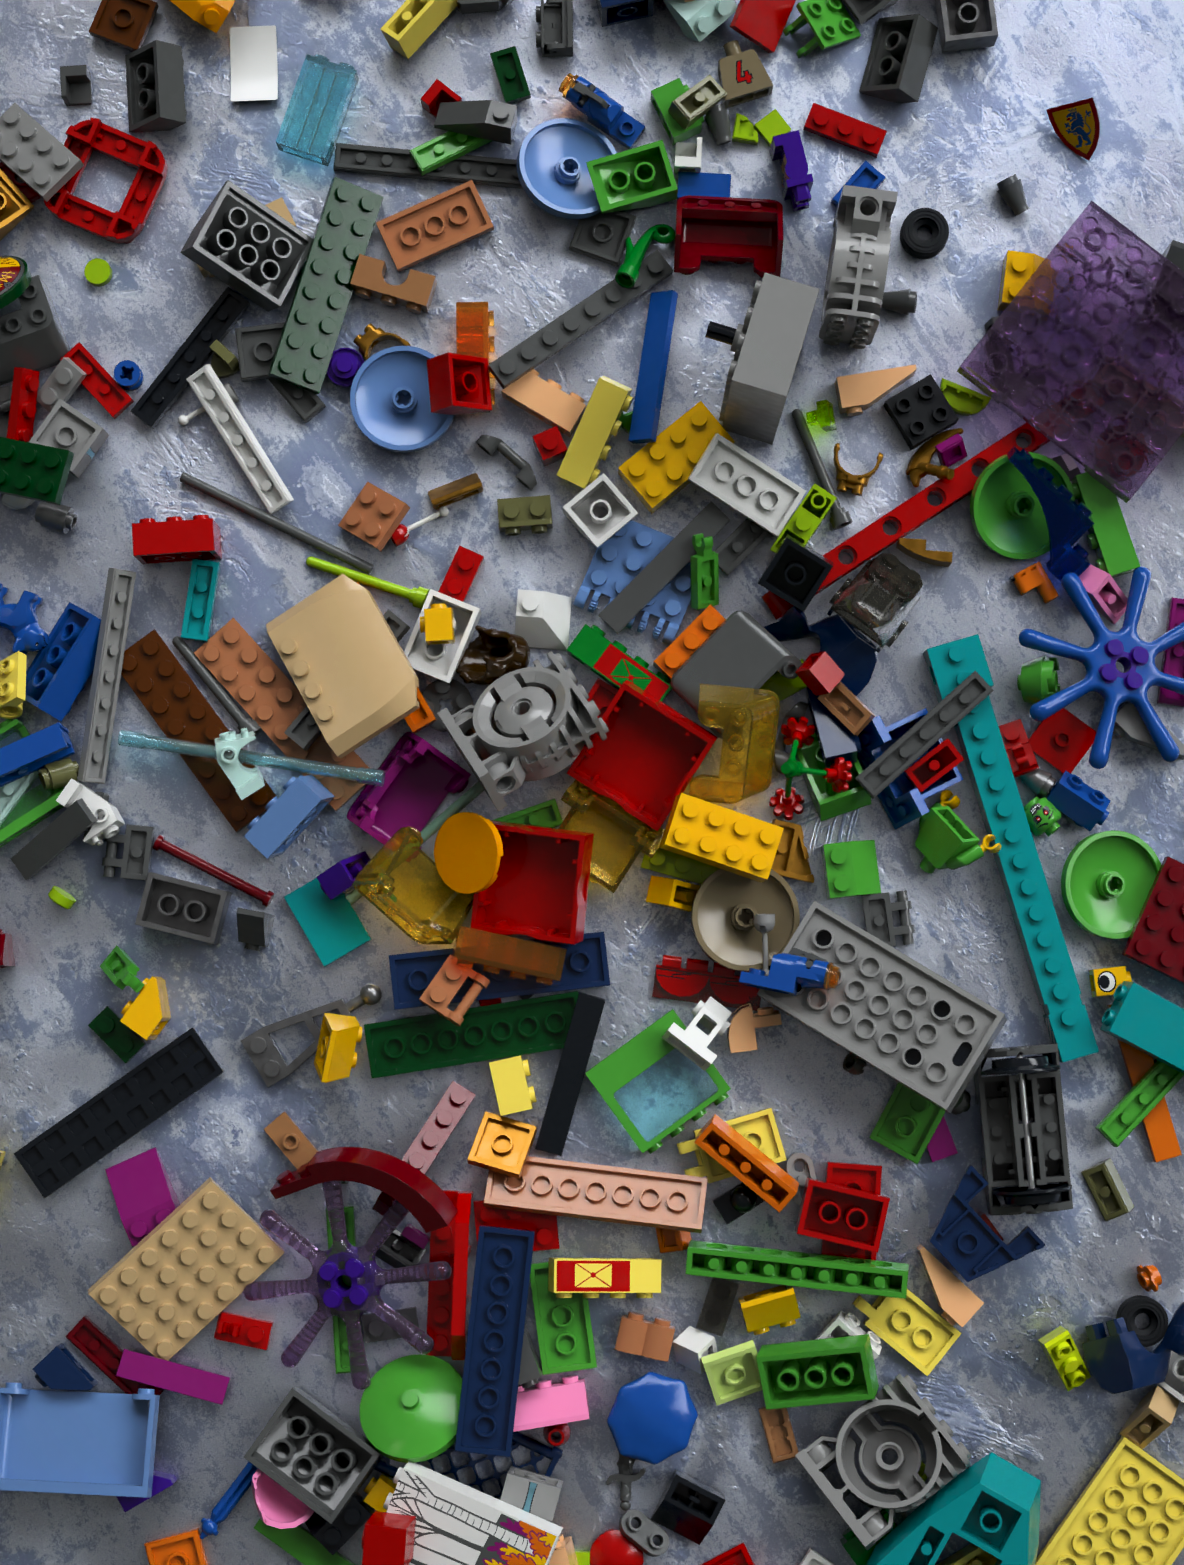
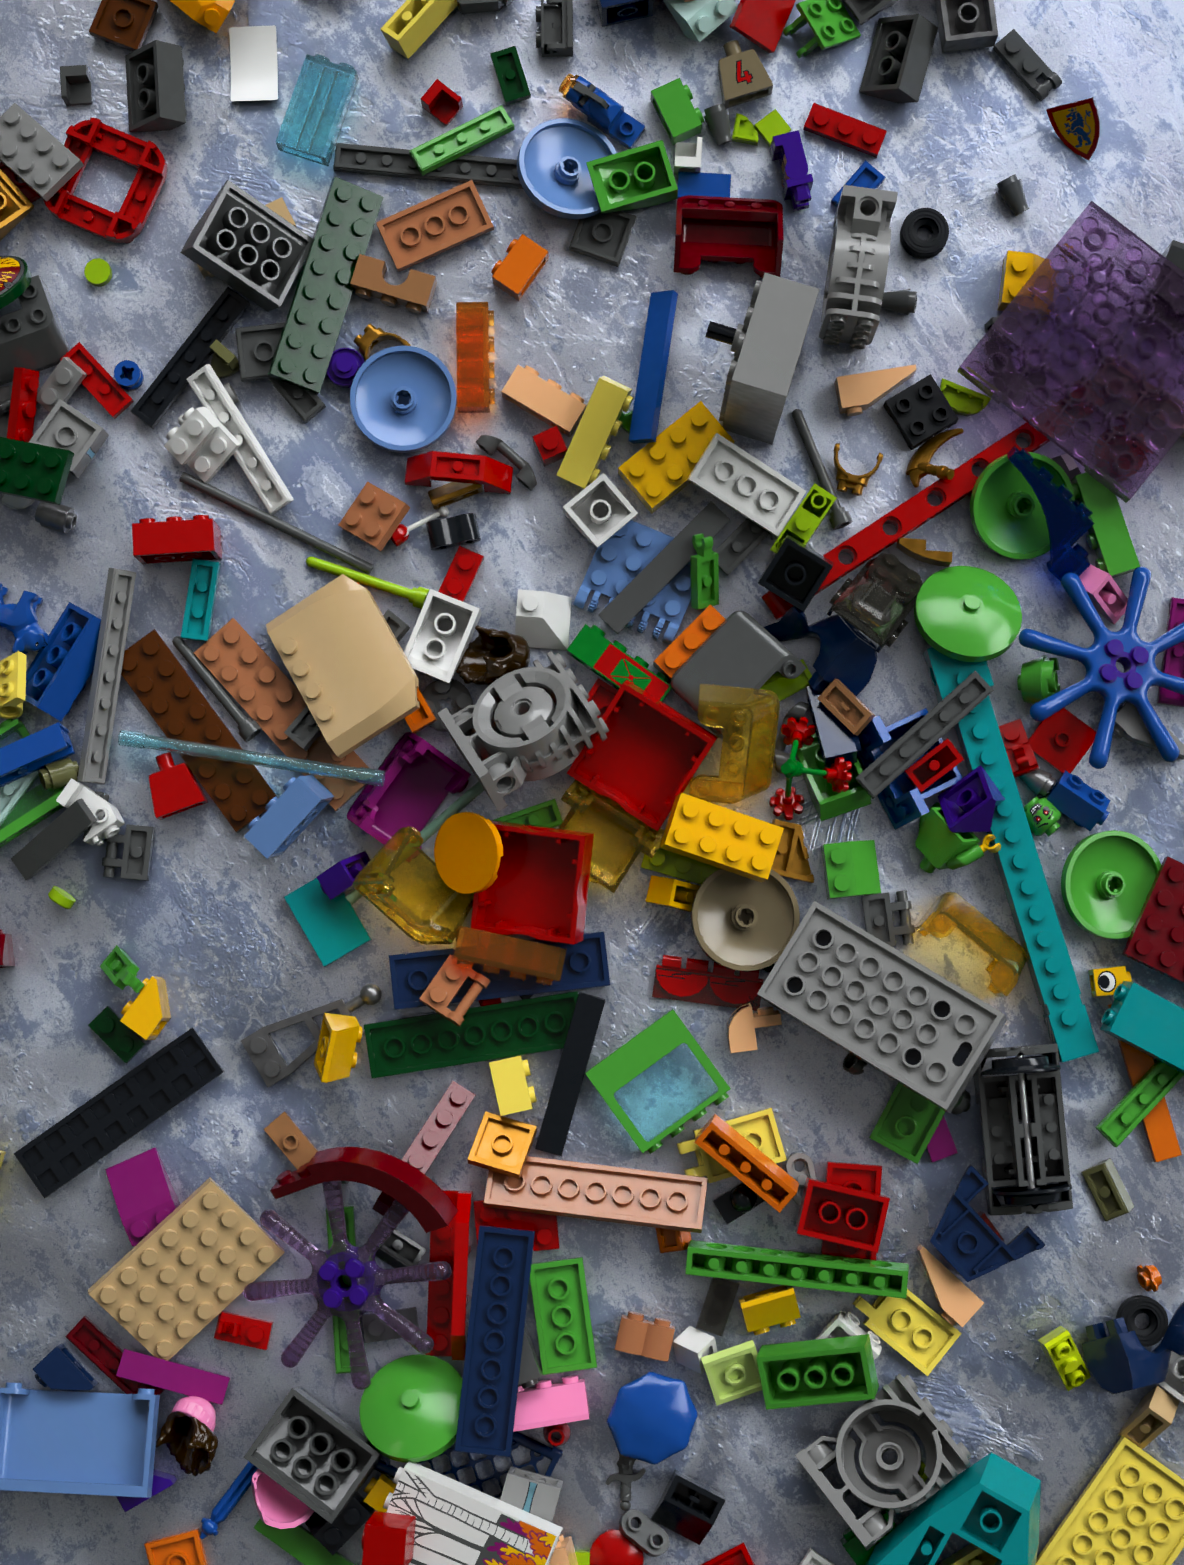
(174, 788): none -> red torso
(183, 908): flat silver brick -> none
(191, 1434): none -> dark brown hair
(201, 443): none -> white plate
(220, 874): dark red bar -> none
(244, 779): light aqua tile -> none
(254, 928): dark grey slope -> none
(415, 1236): magenta tile -> none
(438, 624): yellow brick -> none
(453, 531): none -> black axle
(459, 384): red slope -> none
(459, 468): none -> red slope
(479, 119): dark grey slope -> none
(519, 267): none -> orange brick
(524, 514): olive bracket -> none
(577, 322): dark grey plate -> none
(604, 1276): light yellow brick -> none
(629, 270): green plant -> none
(693, 1041): white tile -> none
(696, 102): olive slope -> none
(764, 923): light grey hinge -> none
(778, 1434): medium nougat plate -> none
(791, 970): blue plate -> none
(820, 673): panel -> none
(822, 416): clear neon green tile -> none
(951, 450): magenta tile -> none
(954, 912): none -> clear yellow windscreen
(967, 614): none -> bright green dish
(971, 802): none -> dark purple slope
(1026, 64): none -> dark grey plate
(1032, 578): orange piece -> none

